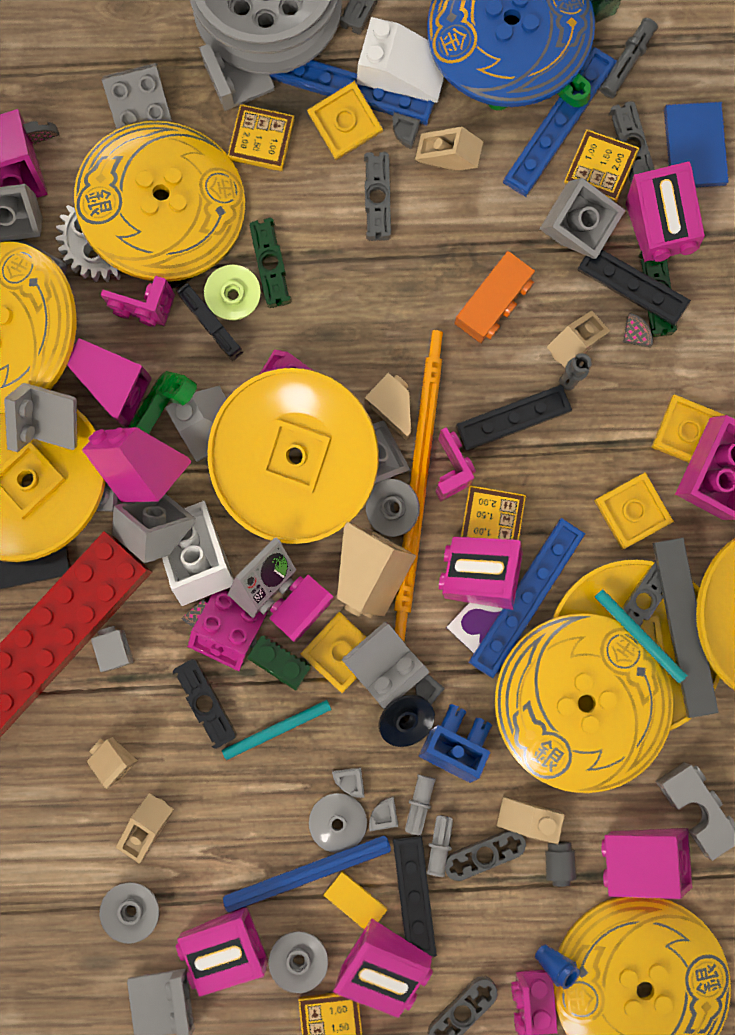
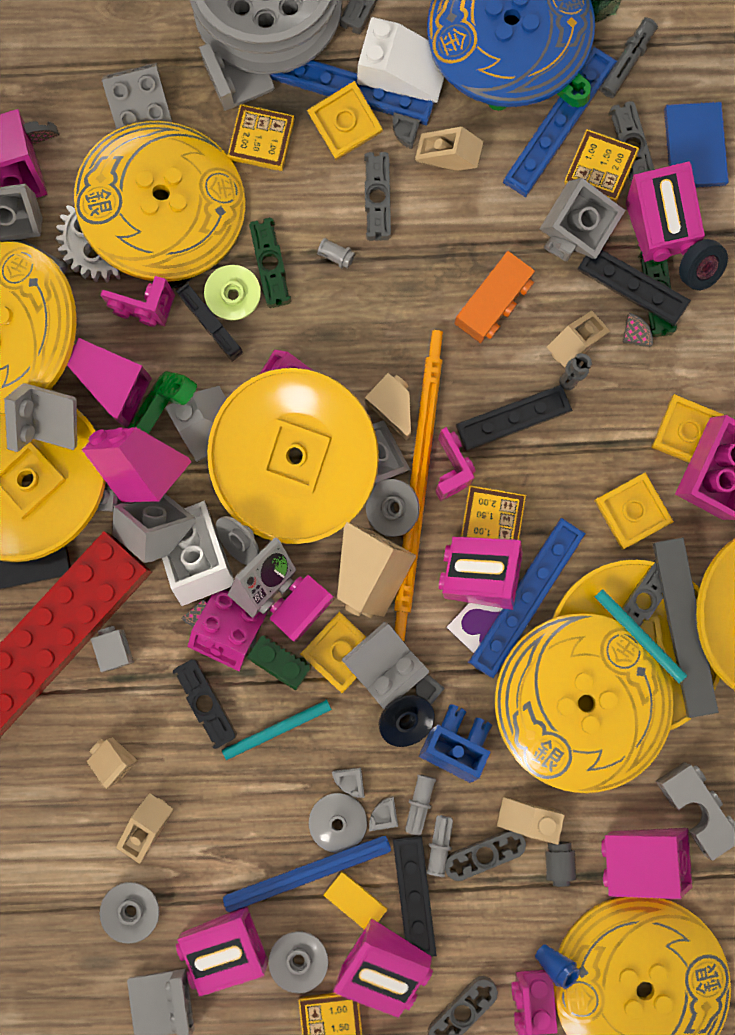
(237, 539): none -> light grey dish
(336, 253): none -> light grey pin
(560, 247): none -> light grey tile
(703, 264): none -> black bush

